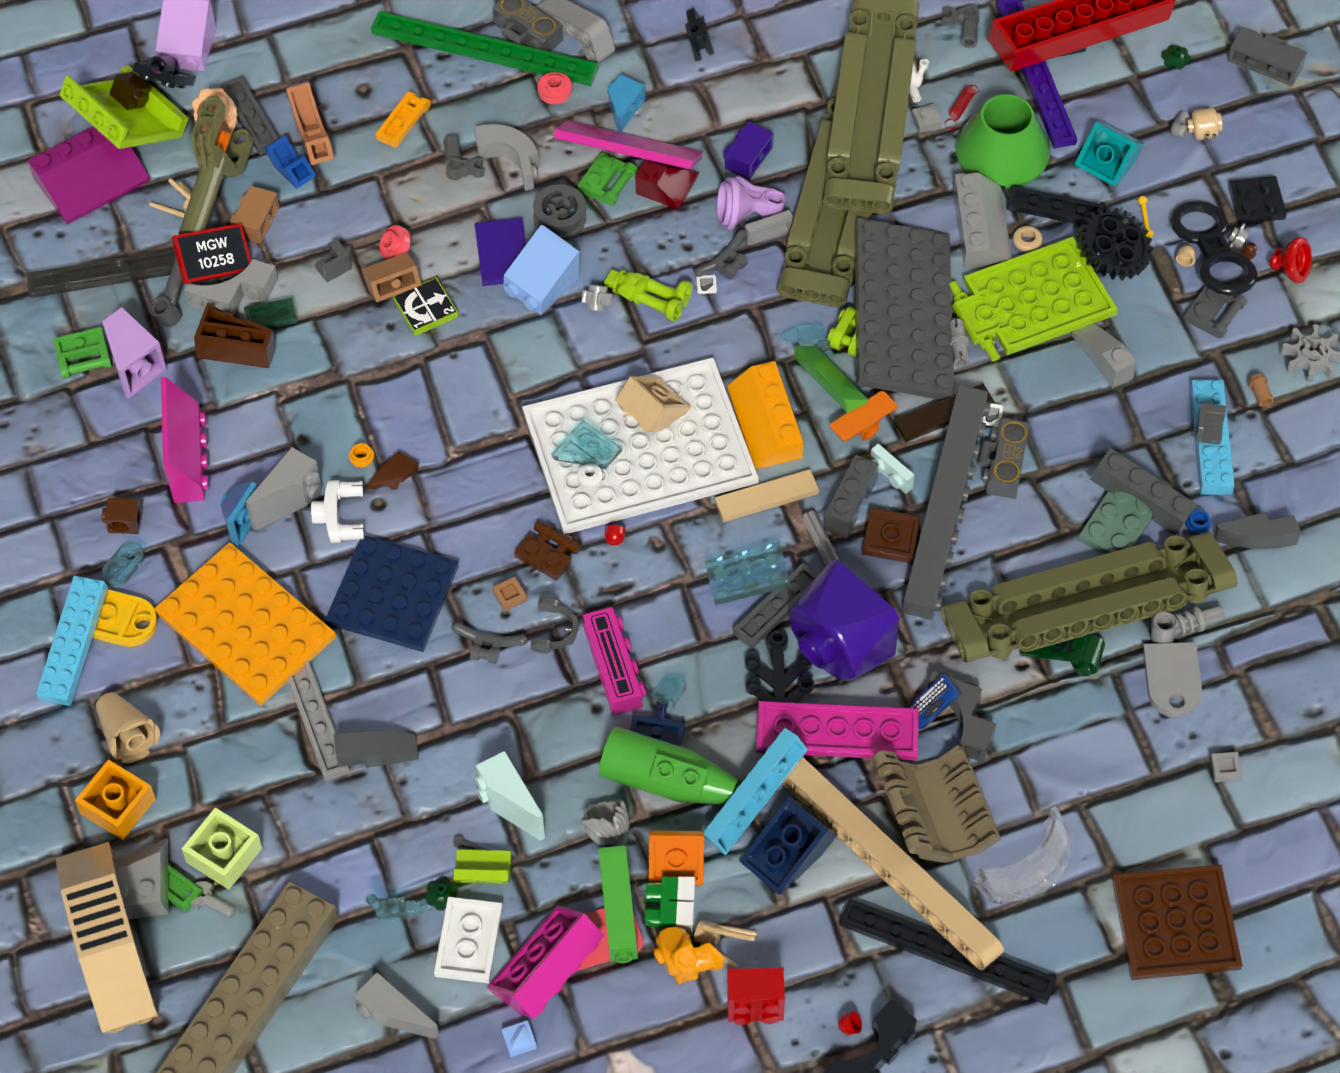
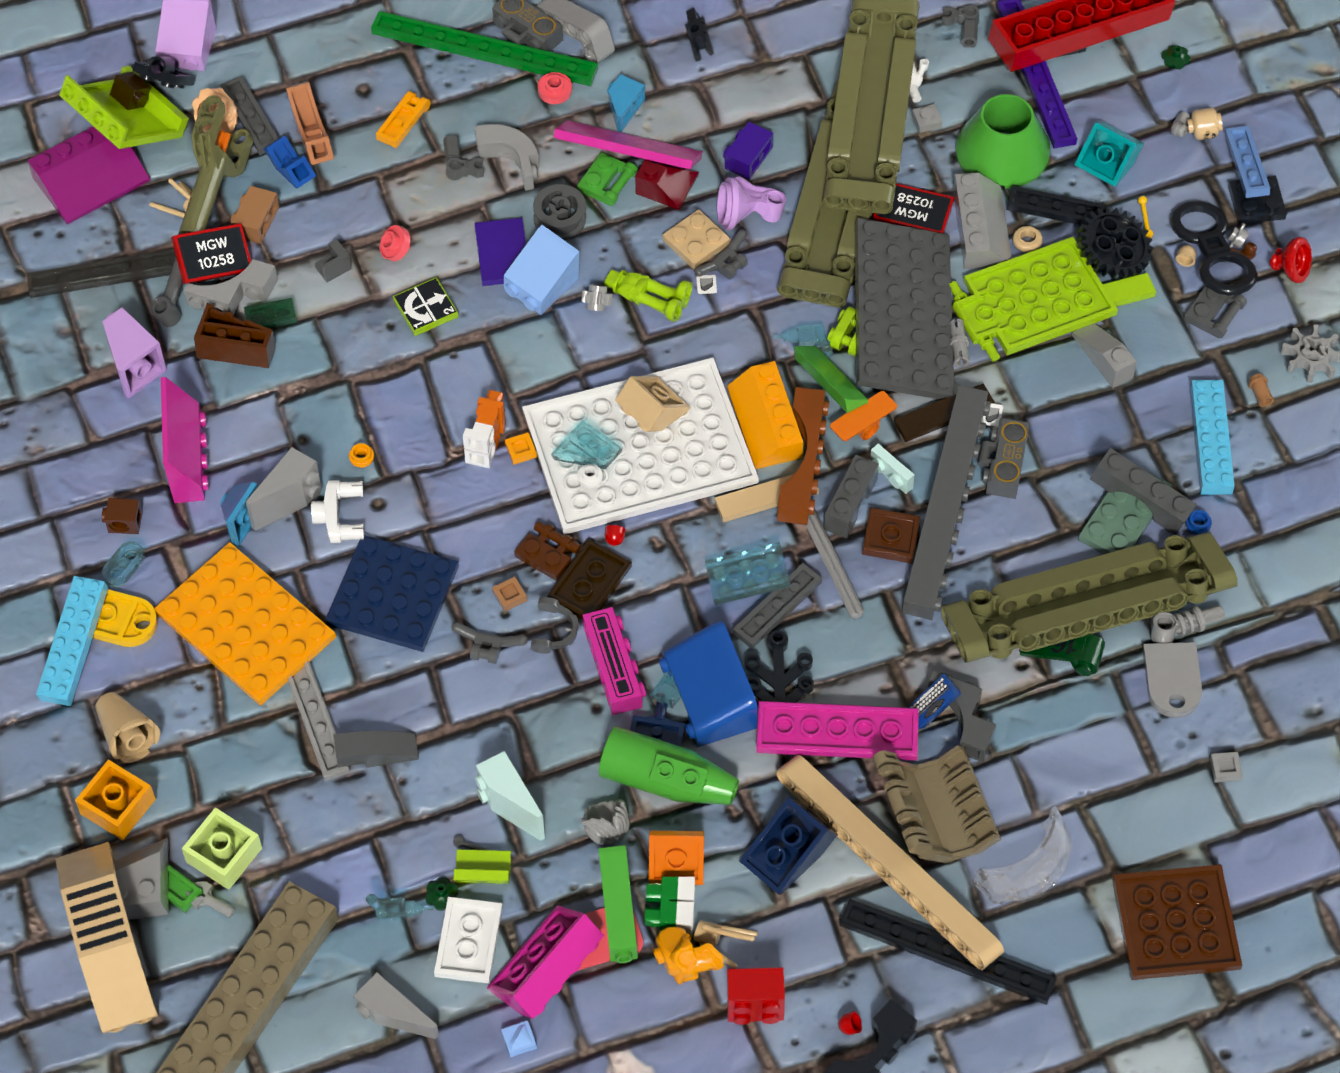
(79, 346): bright green plate -> none
(391, 277): medium nougat brick -> none
(395, 470): reddish brown slope -> none
(484, 438): none -> hips
(520, 448): none -> light orange plate
(590, 579): none -> dark brown tile
(696, 239): none -> tan plate
(711, 685): none -> blue windscreen
(755, 791): medium azure piece -> none
(768, 227): light grey tile -> none
(796, 493): none -> dark orange arch
(844, 624): dark purple piece -> none
(918, 209): none -> black tile
(966, 101): red piece -> none
(1130, 289): none -> lime tile
(1210, 423): dark grey panel -> none
(1247, 161): none -> medium blue plate
(1259, 532): dark grey slope -> none
(1267, 56): dark grey piece -> none

